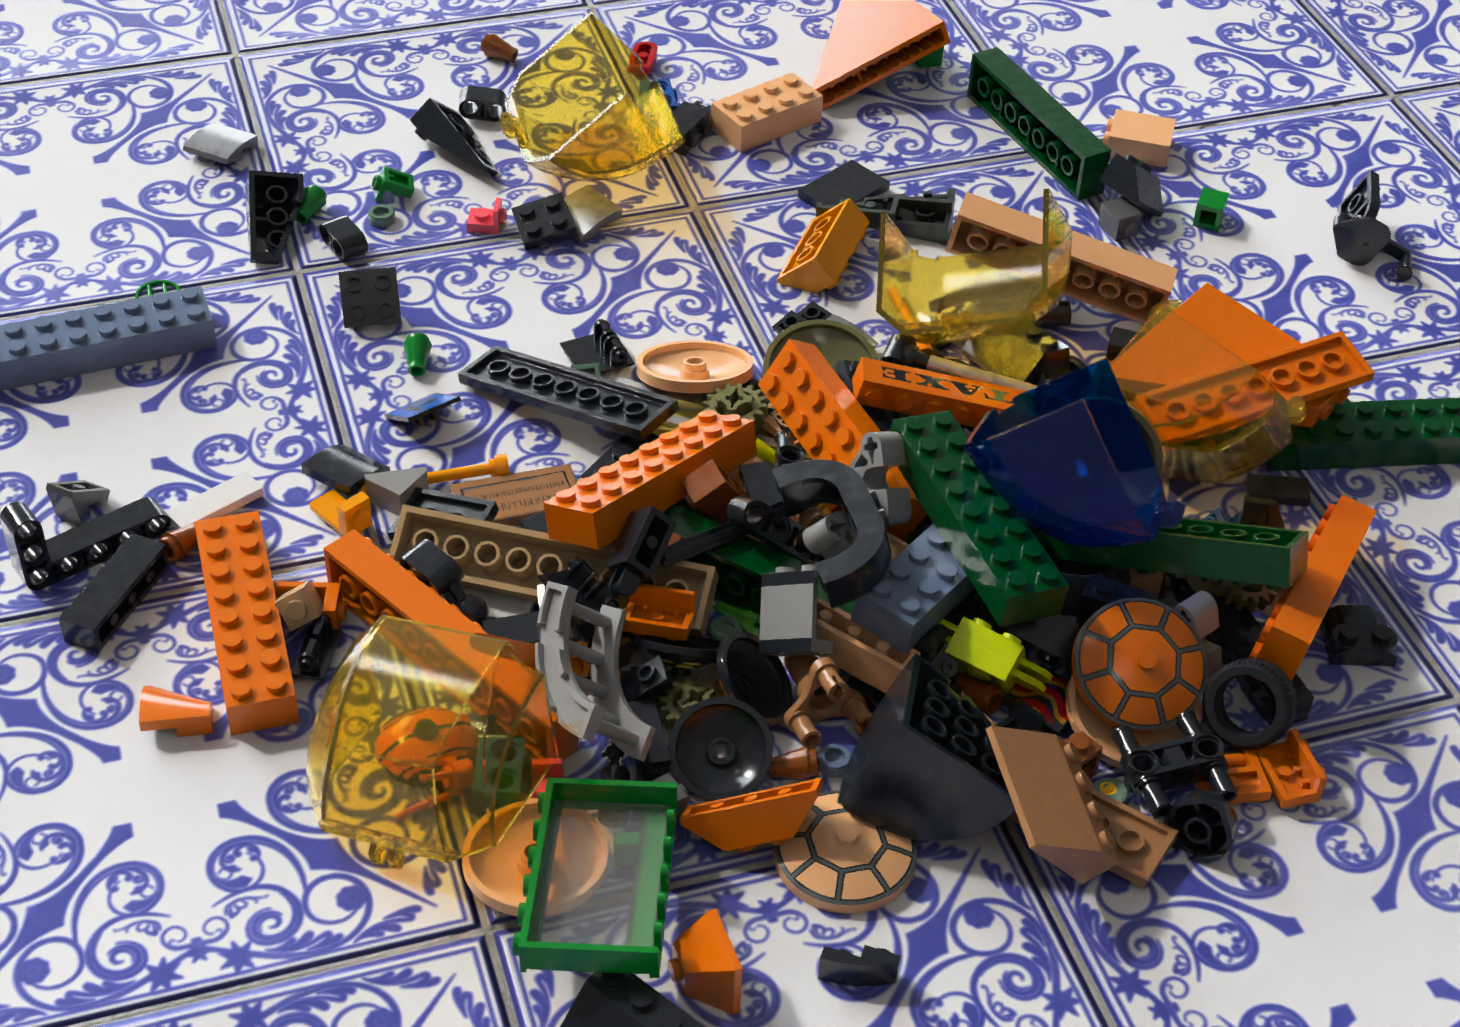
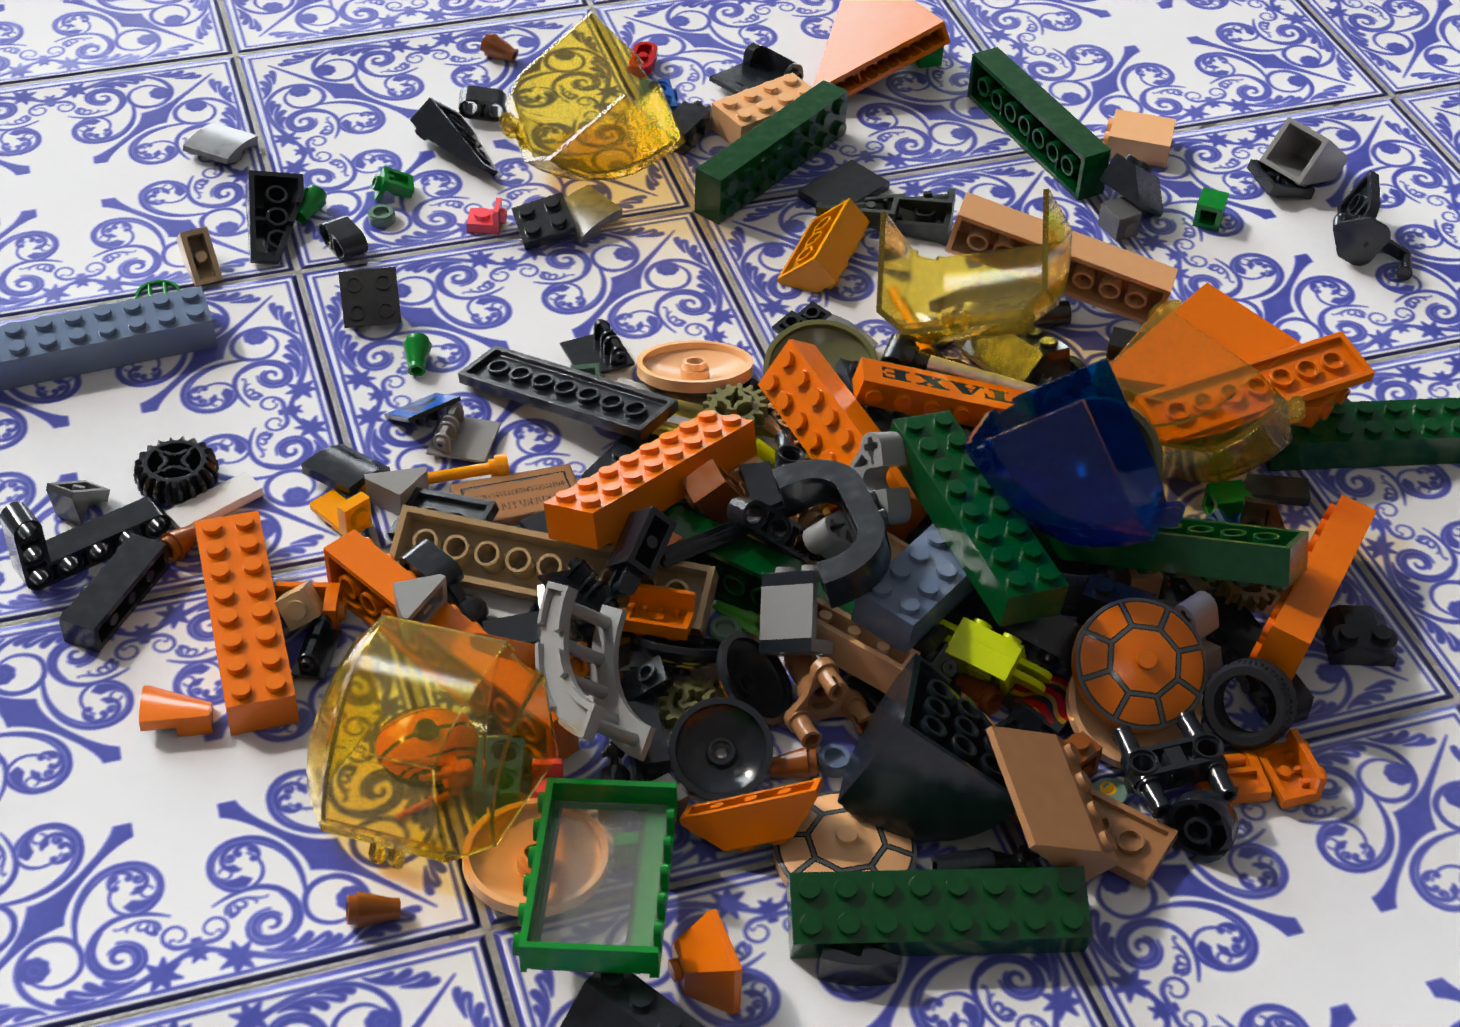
(176, 471): none -> black gear
(199, 256): none -> tan slope
(371, 909): none -> dark orange cone
(420, 597): none -> light grey slope
(463, 436): none -> light grey hinge
(758, 66): none -> black door
(770, 152): none -> dark green brick
(939, 911): none -> dark green brick
(984, 858): none -> black wheel
(1225, 496): none -> green brick
(1276, 183): none -> black wing
(1304, 155): none -> light grey slope

